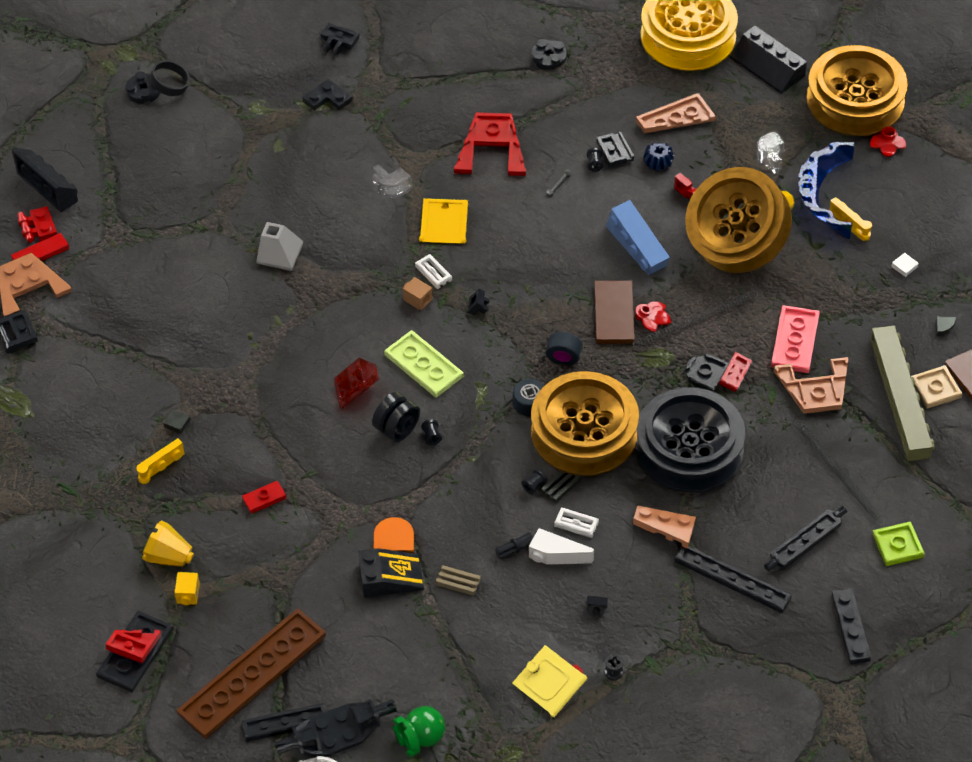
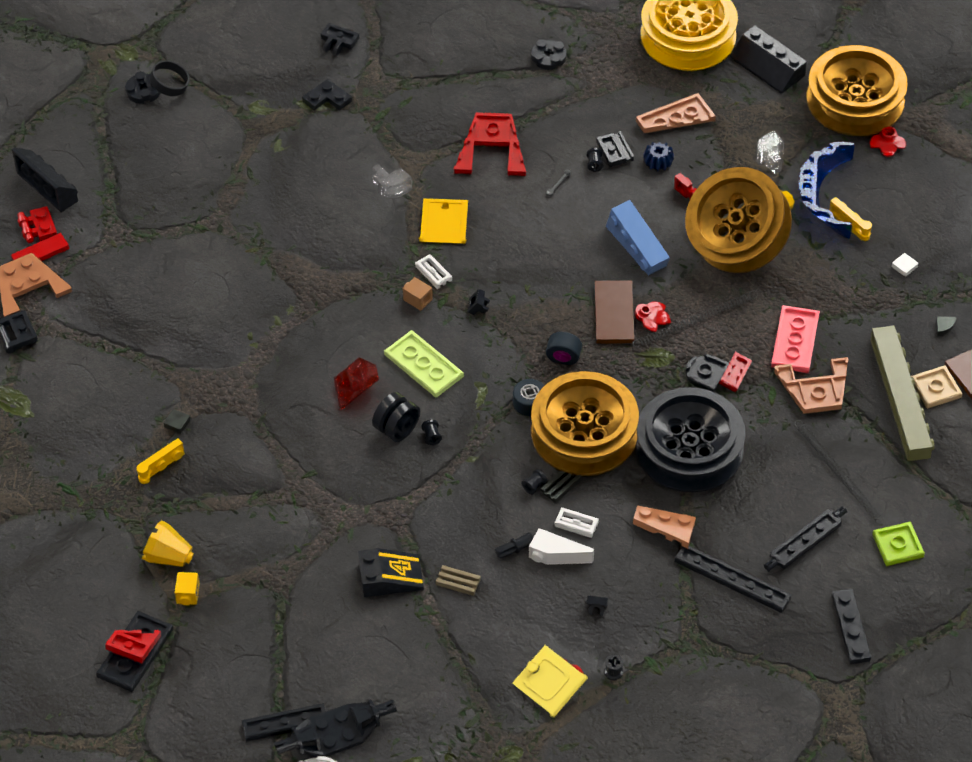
(251, 673): reddish brown plate -> none
(264, 497): red plate -> none
(278, 247): light grey slope -> none
(394, 535): orange tile -> none
(421, 728): green tile -> none

